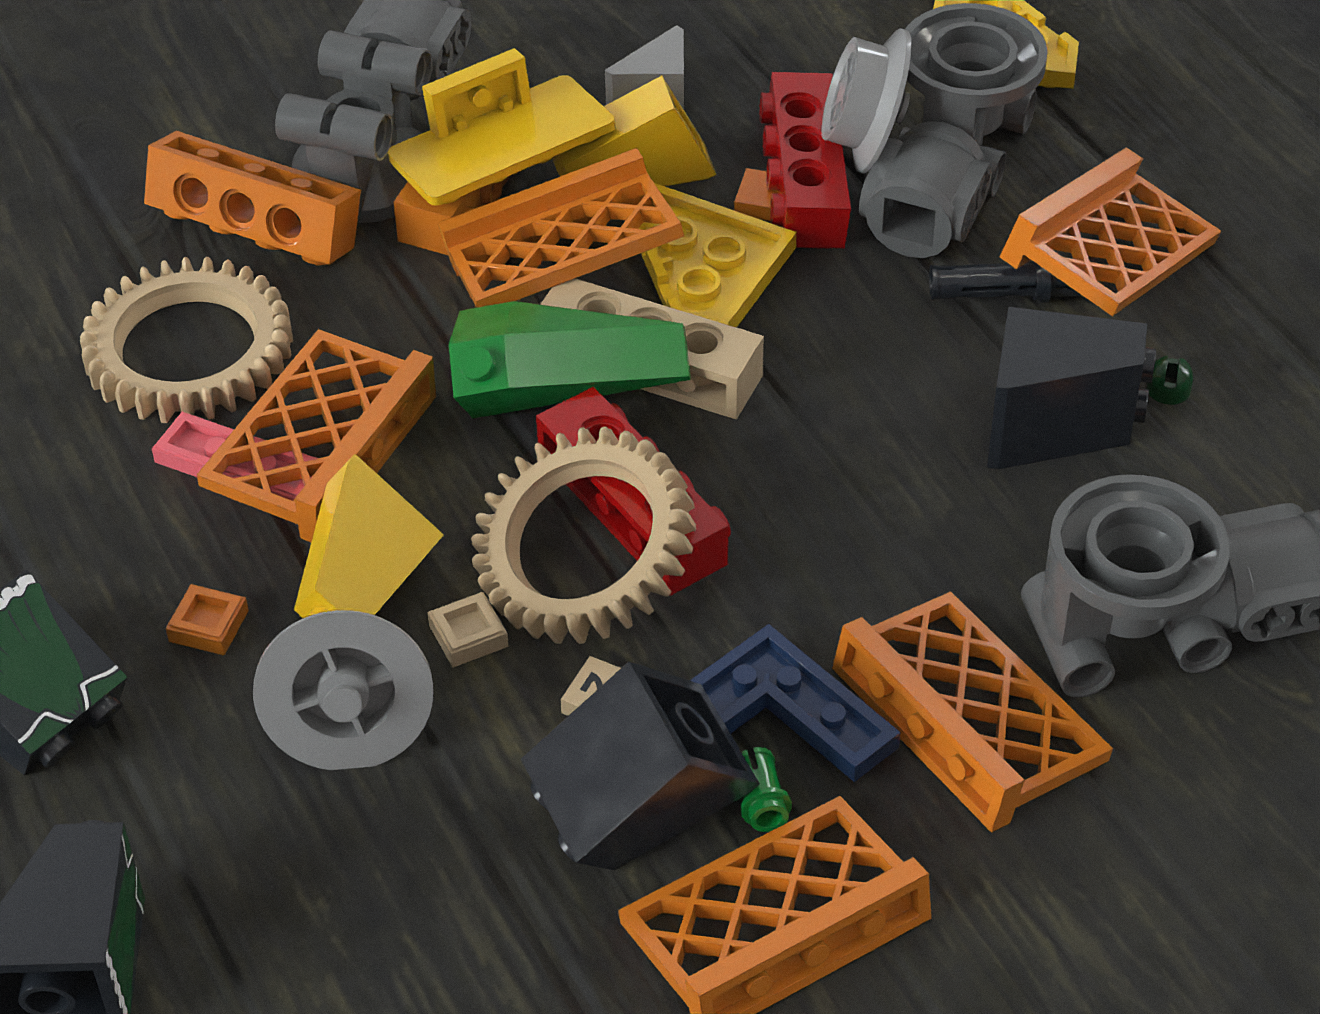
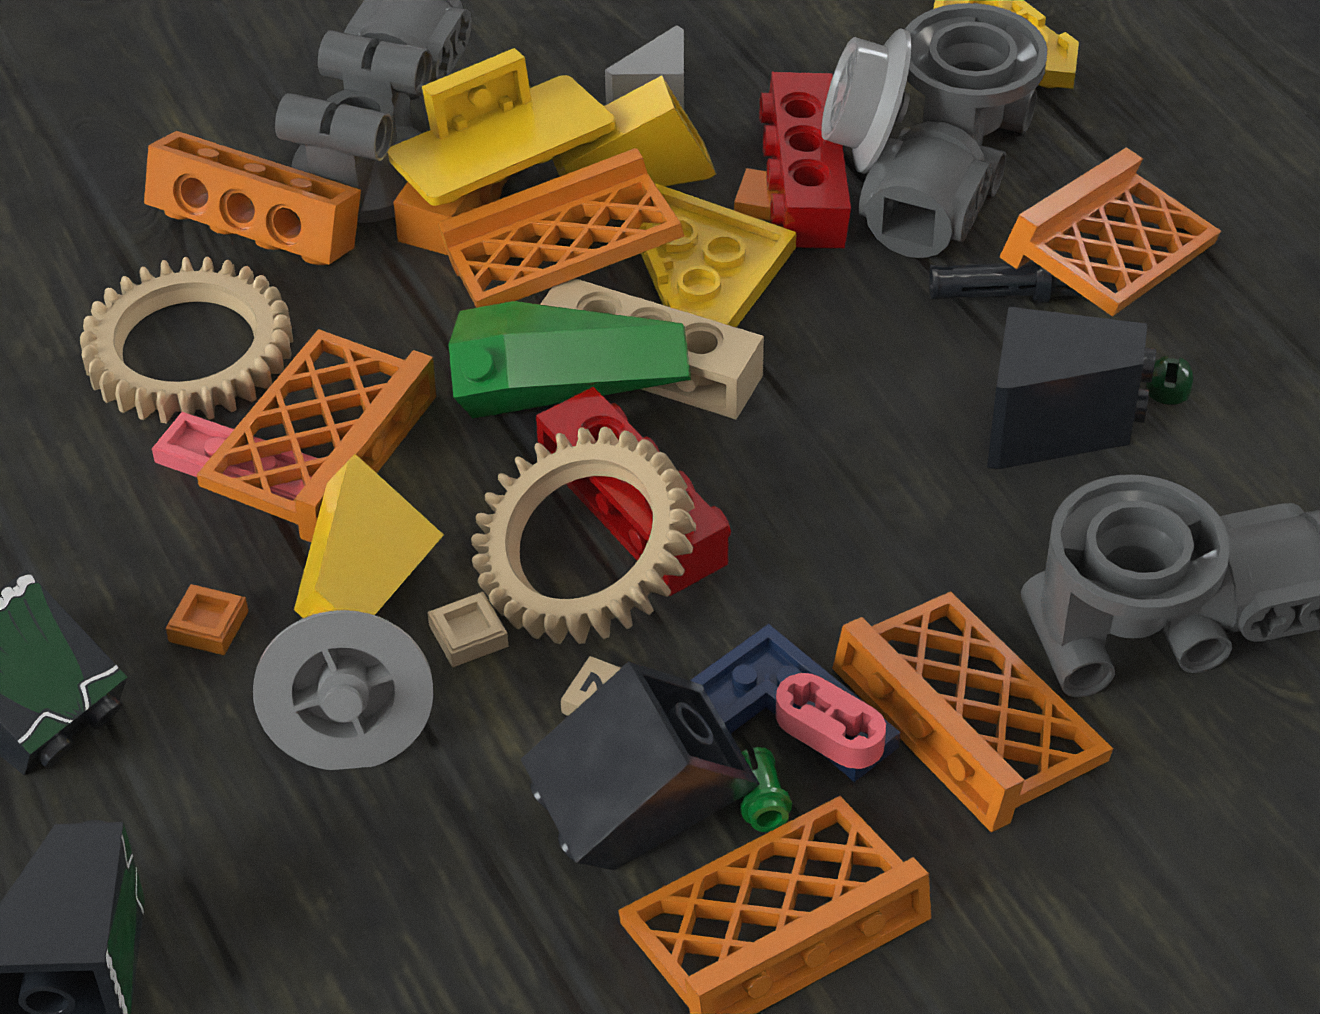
(830, 719): none -> coral beam

